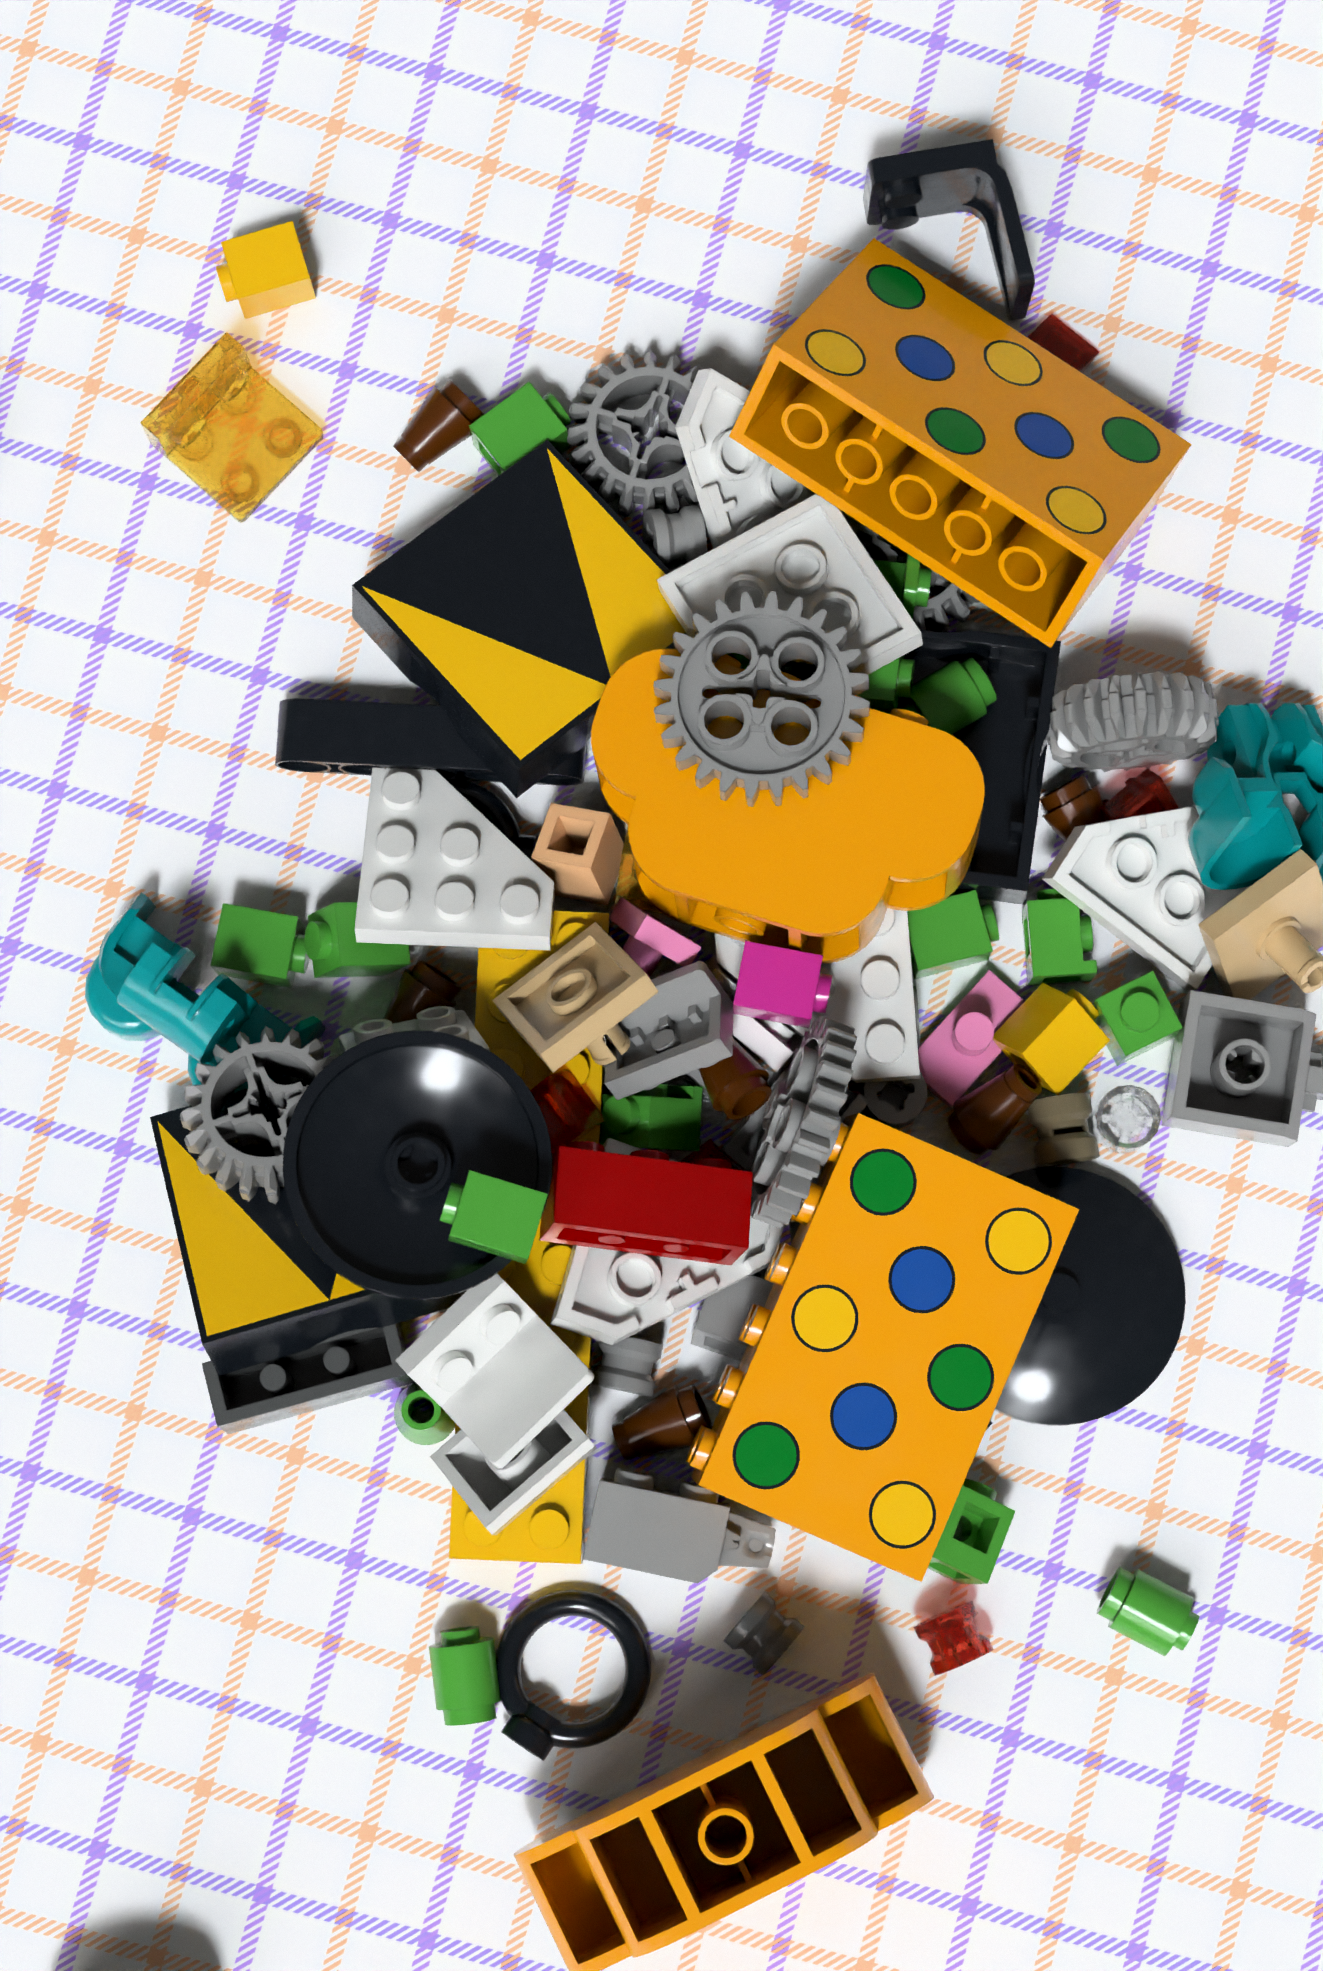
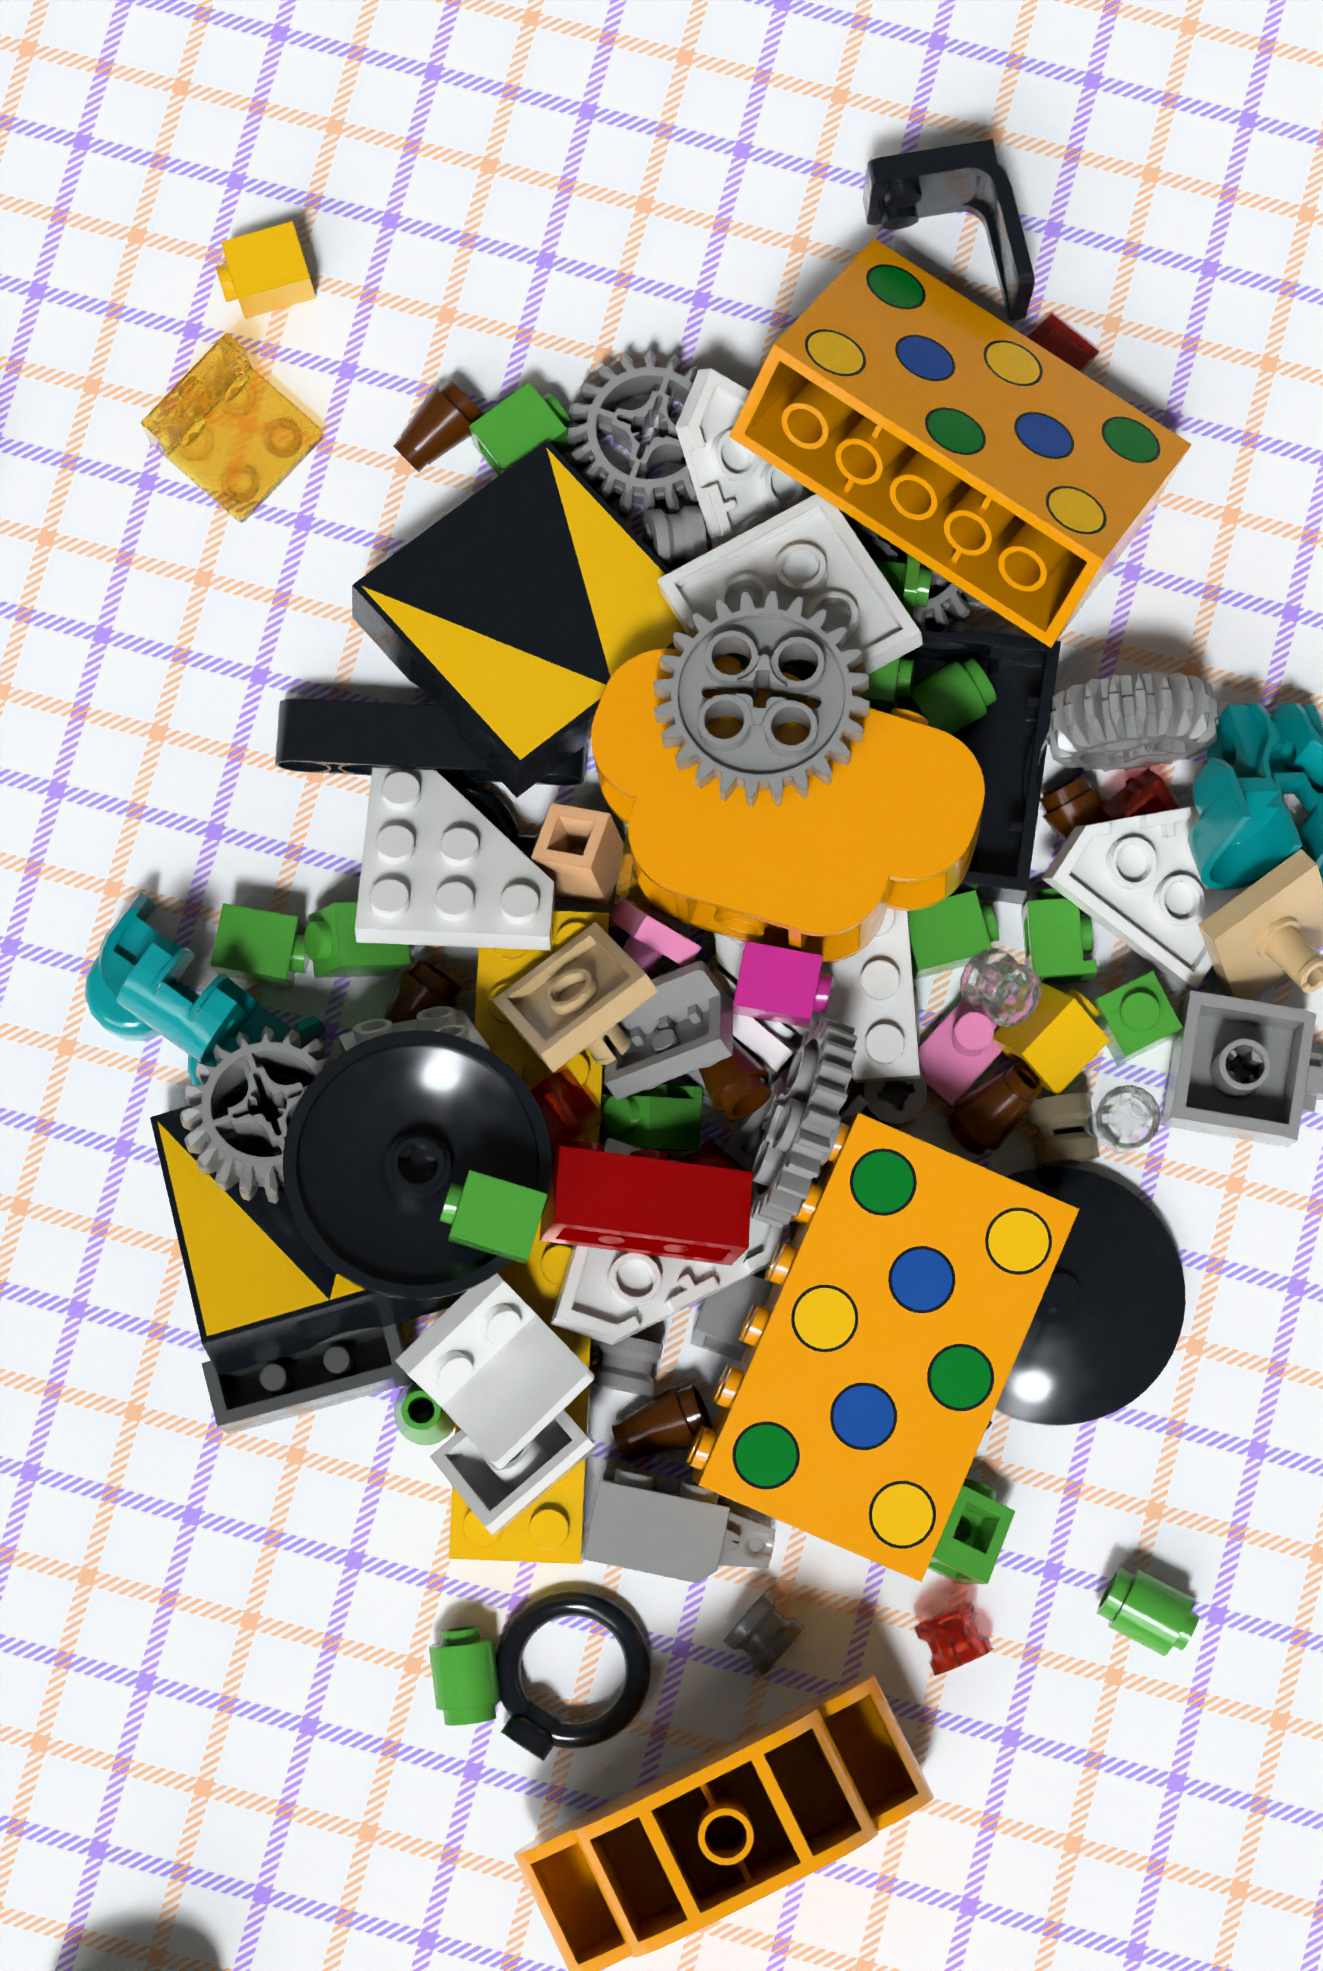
(1000, 987): none -> clear wheel

